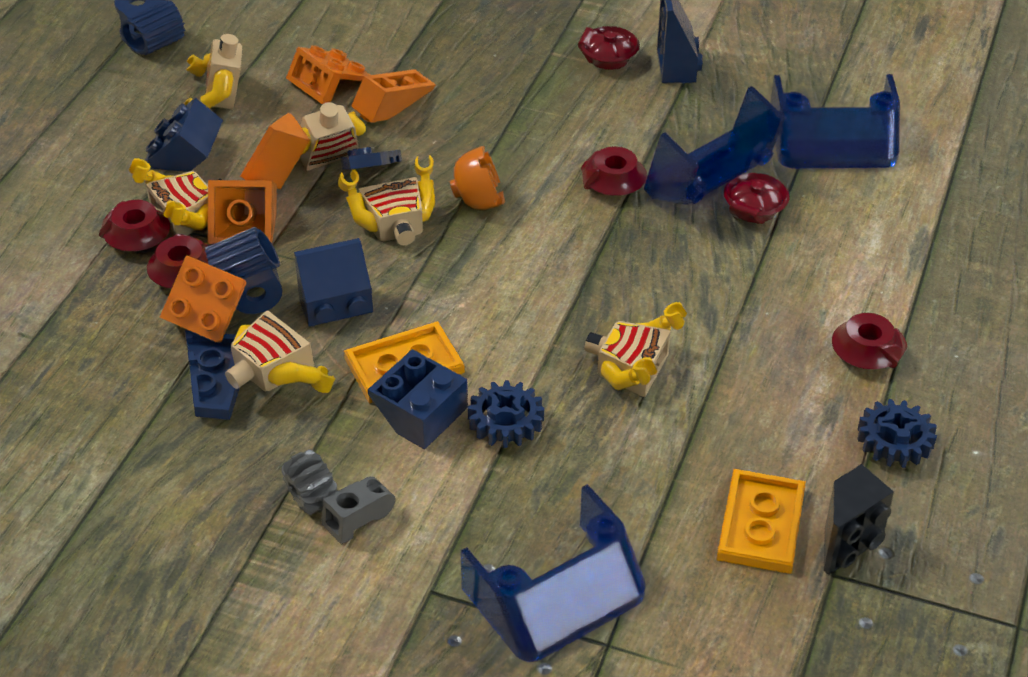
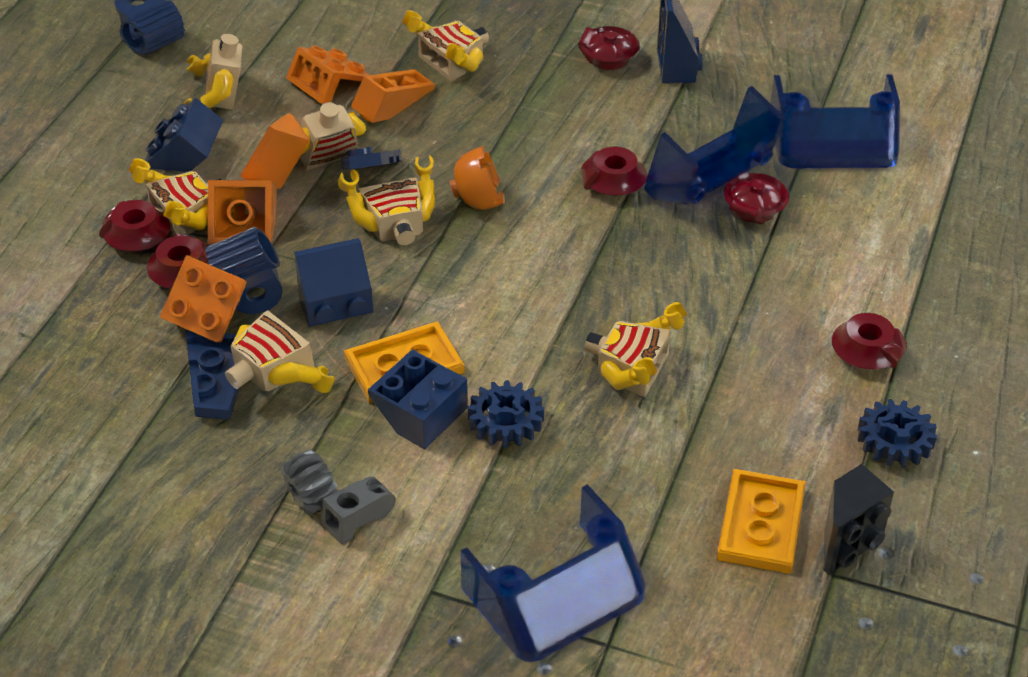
(449, 47): none -> torso

